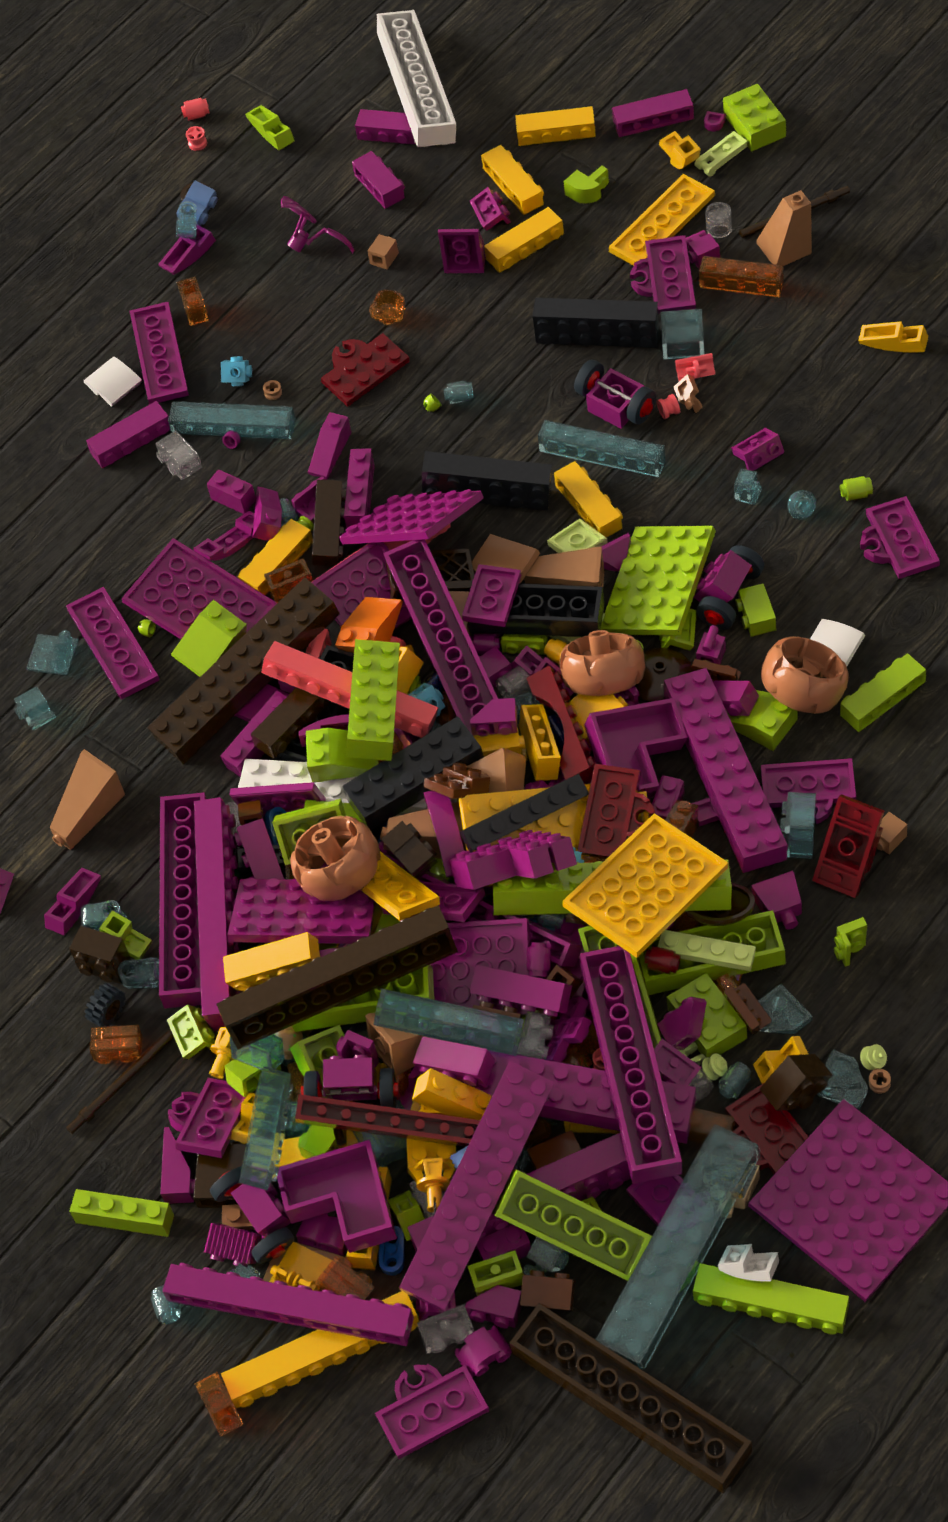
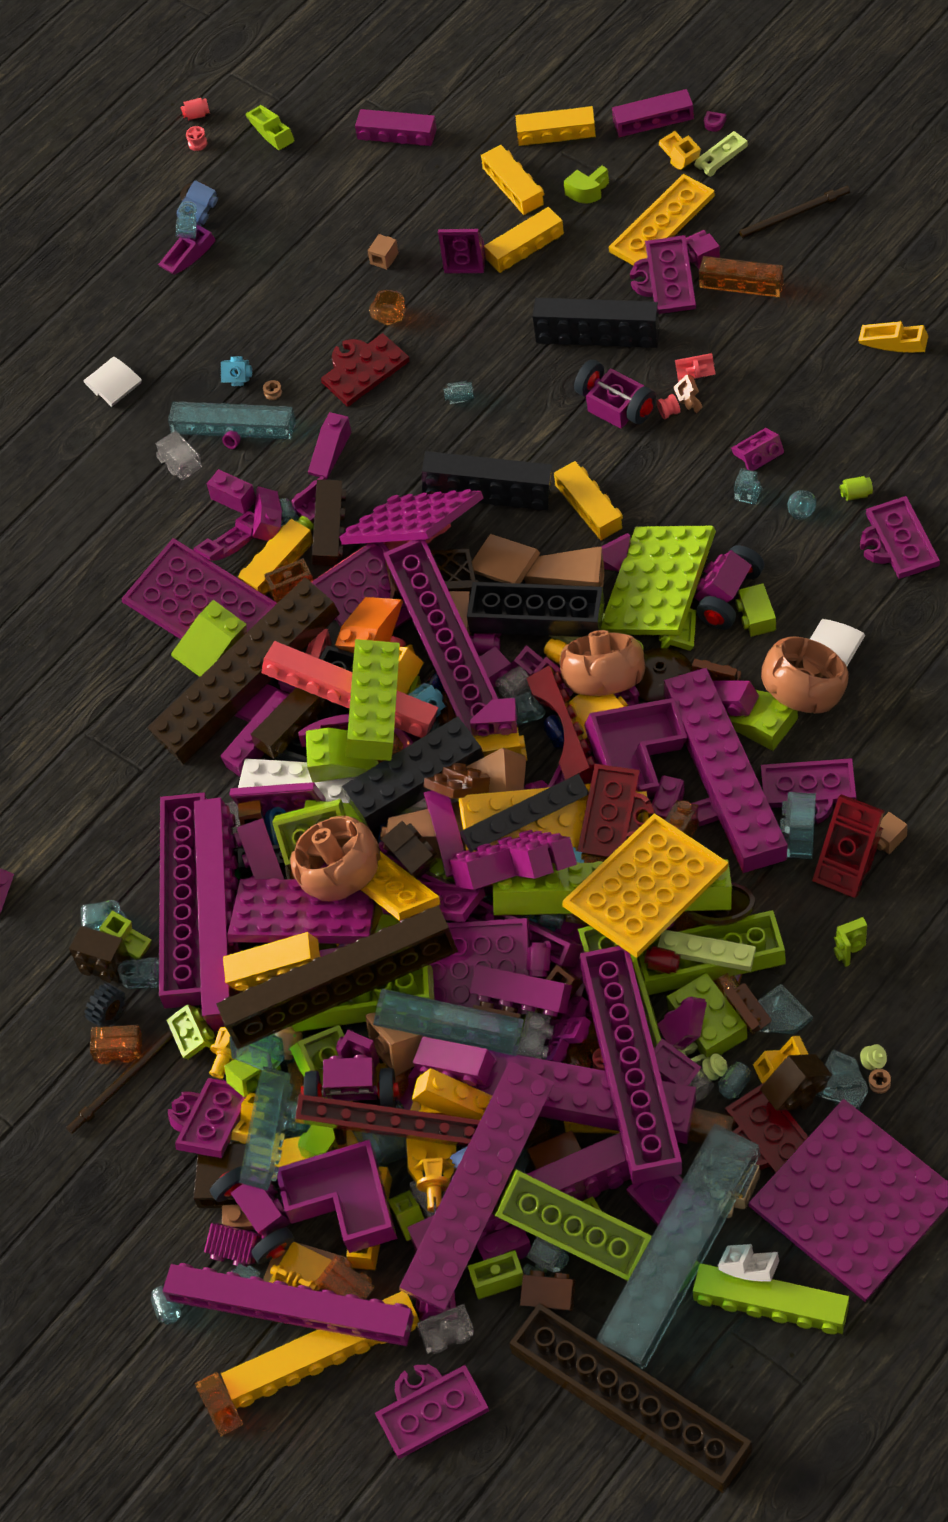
(33, 708): clear light blue brick -> none
(52, 653): clear light blue hinge -> none
(70, 900): magenta slope -> none
(87, 799): medium nougat slope -> none
(112, 643): magenta plate -> none
(122, 1212): lime brick -> none
(128, 434): magenta brick -> none
(147, 628): lime hinge -> none
(159, 353): magenta plate -> none
(176, 1177): magenta slope -> none
(192, 301): clear orange slope -> none
(300, 236): magenta plant -> none
(322, 1233): magenta brick -> none
(359, 486): magenta brick -> none
(378, 179): magenta brick -> none
(393, 1252): blue plate -> none
(416, 78): white brick -> none
(431, 403): lime hinge -> none
(482, 1349): magenta cylinder -> none
(489, 208): magenta bracket -> none
(491, 595): magenta plate -> none
(496, 1305): magenta slope -> none
(515, 643): lime bracket -> none
(539, 742): yellow brick -> none
(576, 537): yellowish green plate -> none
(601, 448): clear light blue brick -> none
(682, 333): clear light blue brick -> none
(712, 646): magenta brick -> none
(718, 219): clear piece -> none
(754, 117): lime brick -> none
(780, 896): magenta torso -> none
(788, 231): medium nougat slope -> none
(882, 692): lime brick -> none

